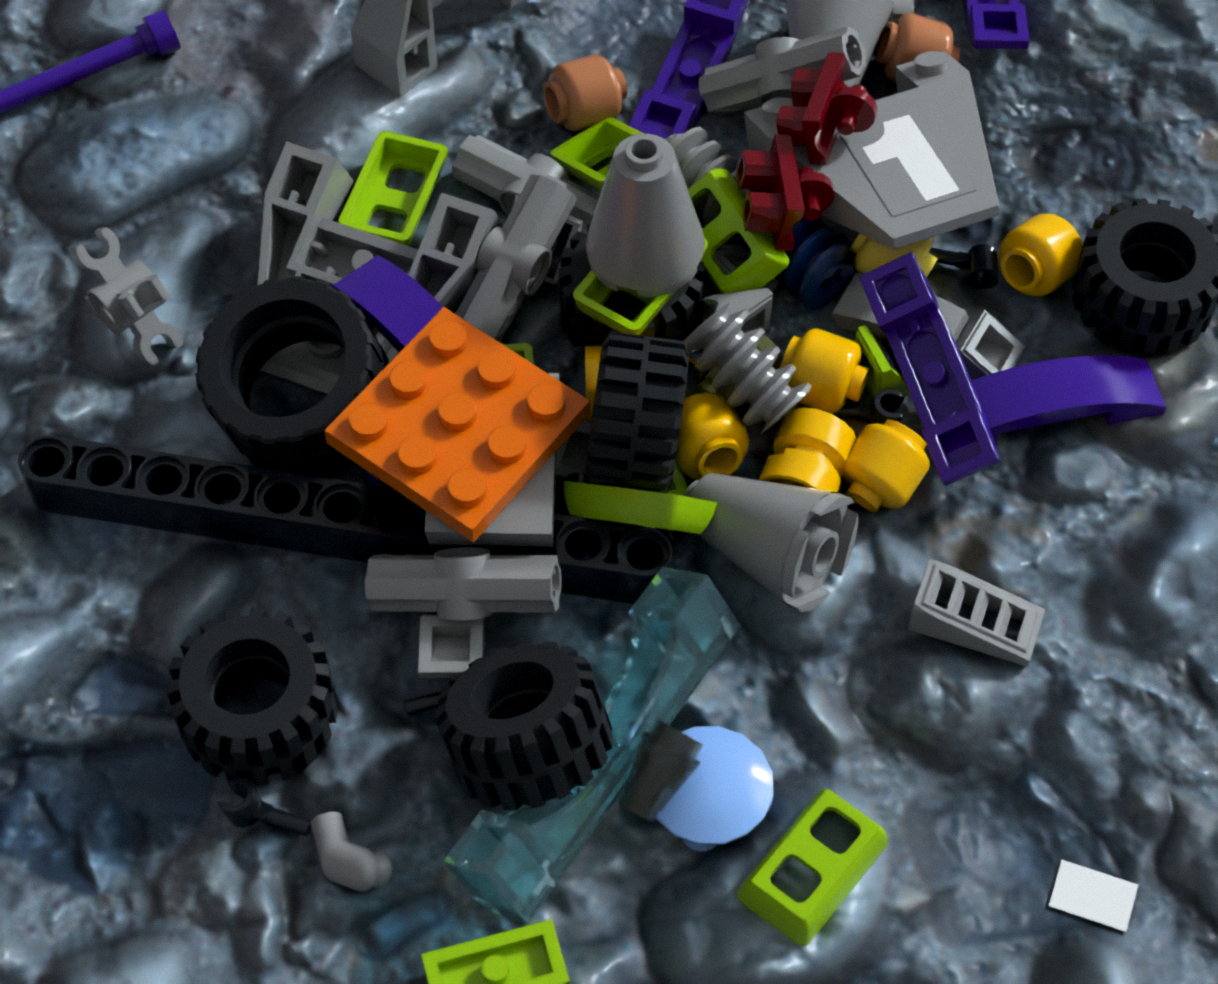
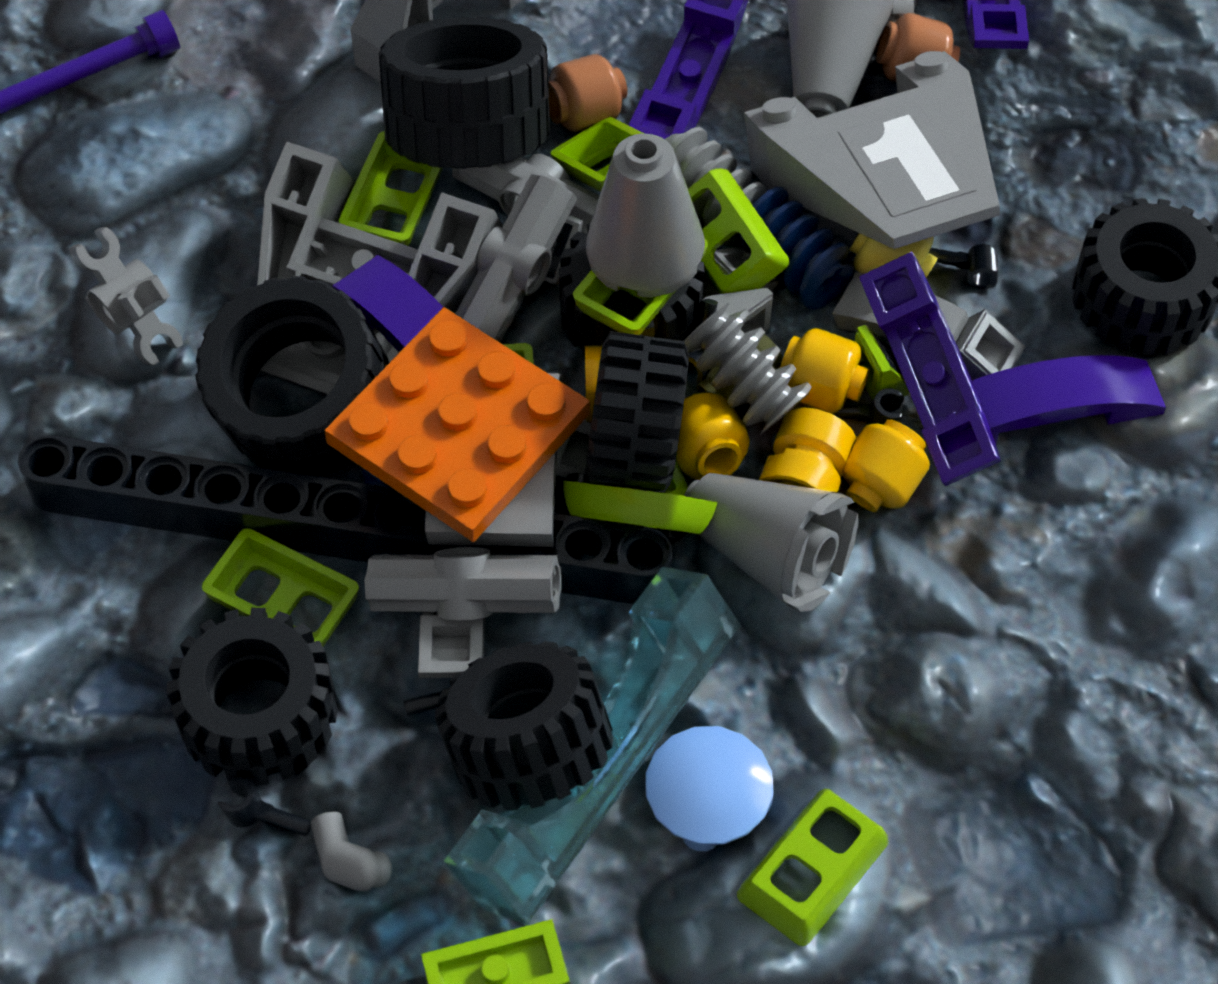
(297, 576): none -> lime piece
(465, 92): none -> black tyre
(659, 769): clear smoke cone -> none
(769, 72): light grey piece -> none
(788, 191): dark red hips -> none
(824, 108): dark red hips -> none
(965, 588): light grey slope -> none
(1040, 254): yellow head -> none
(1093, 895): white sticker -> none

